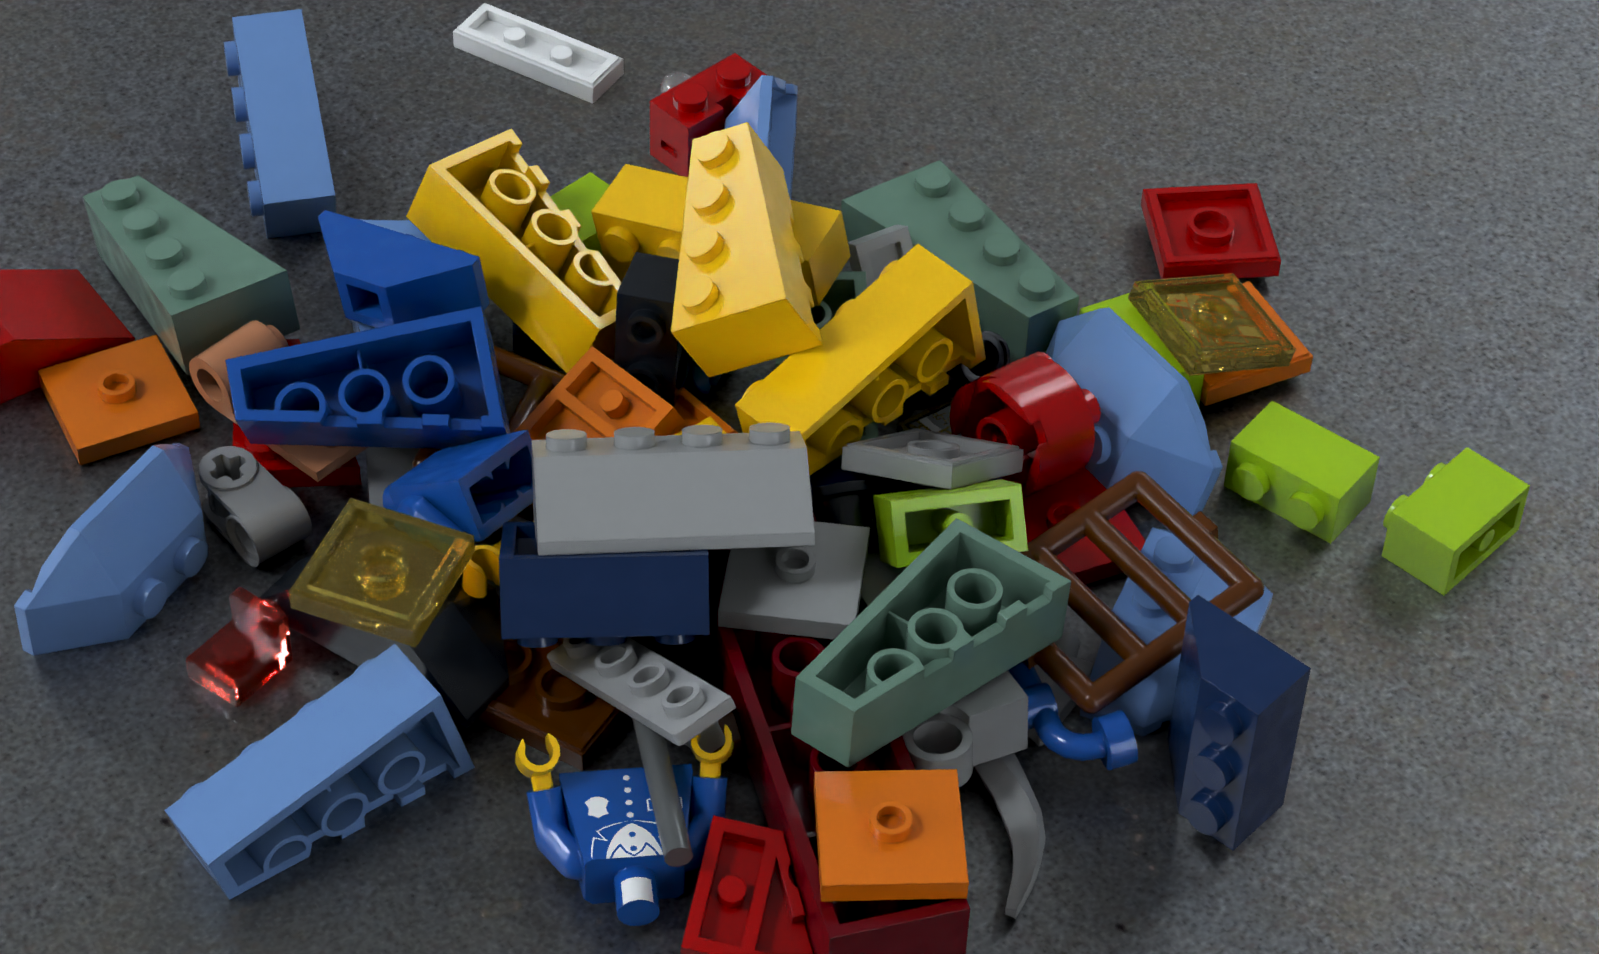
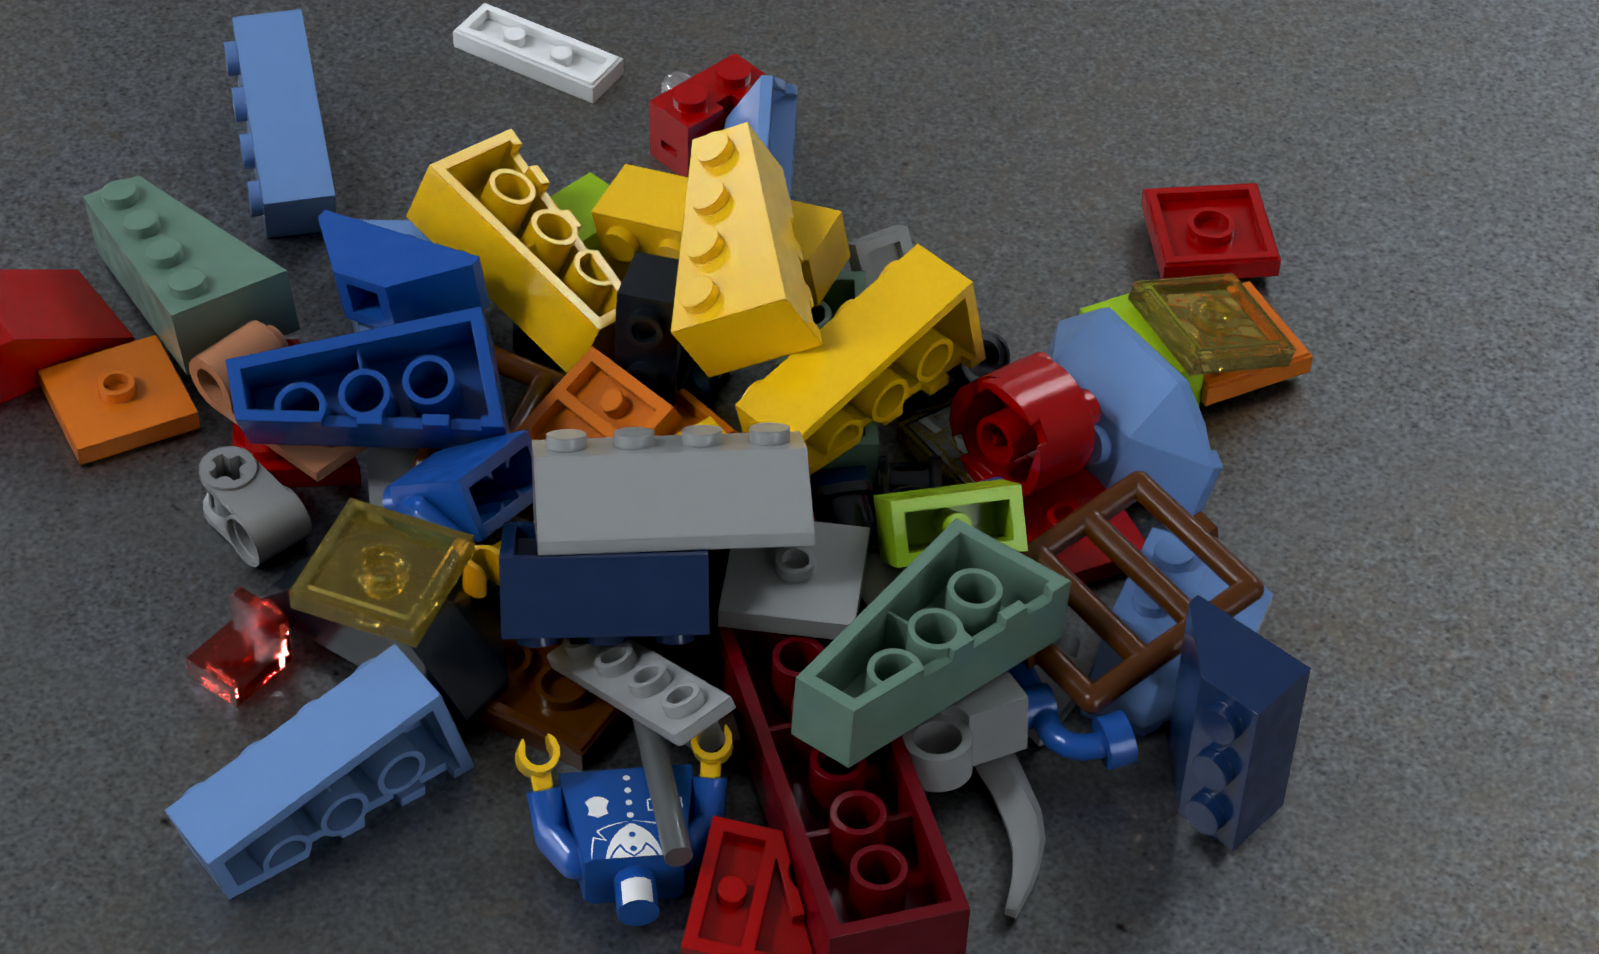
(118, 558): medium blue wedge -> none
(890, 835): orange plate -> none
(932, 458): light grey plate -> none
(1011, 283): sand green wedge -> none
(1301, 471): lime brick -> none
(1454, 520): lime brick -> none

